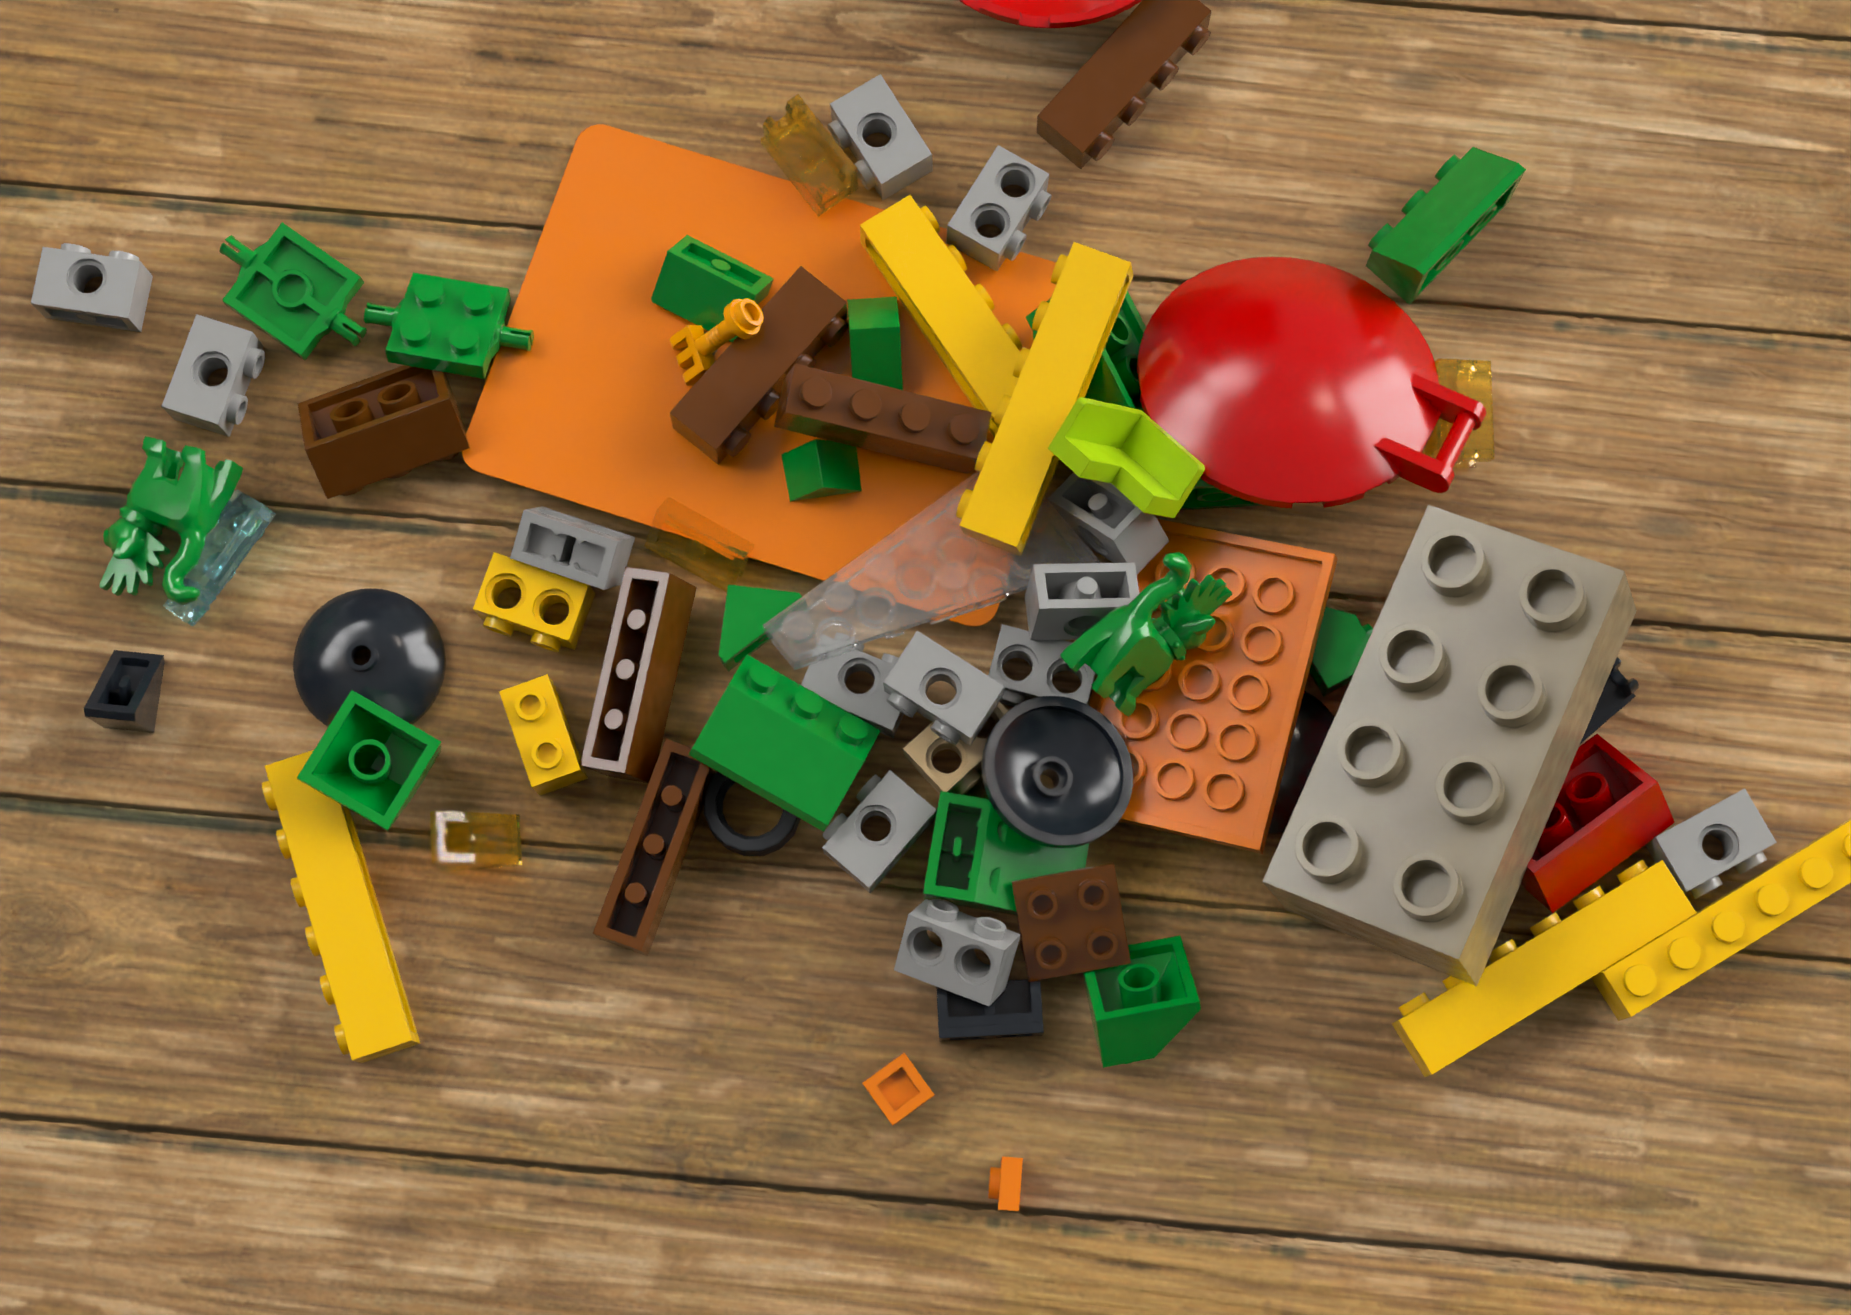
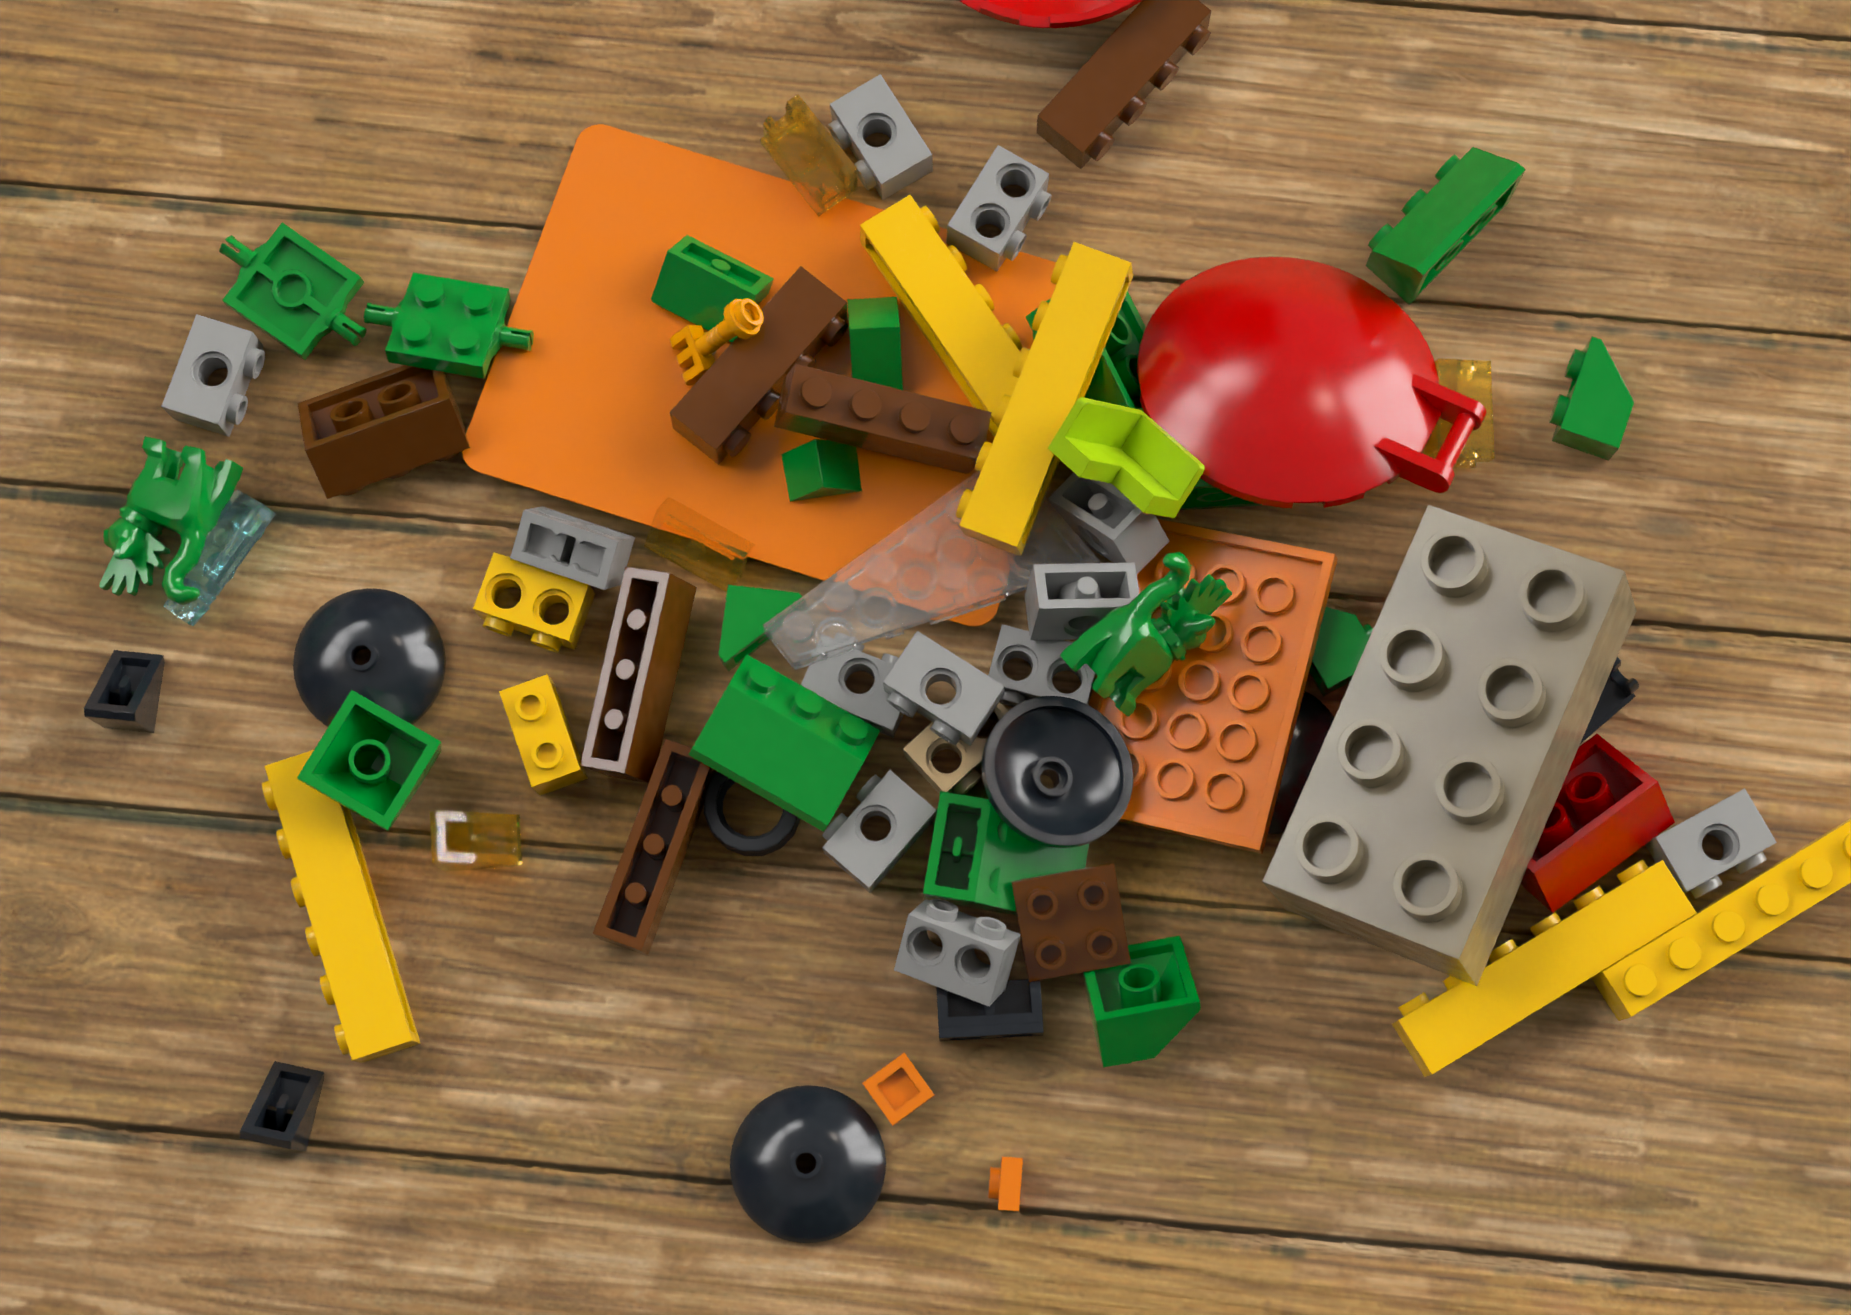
(115, 304): light grey brick -> none
(285, 1107): none -> black slope
(846, 1172): none -> black dish
(1596, 405): none -> green slope

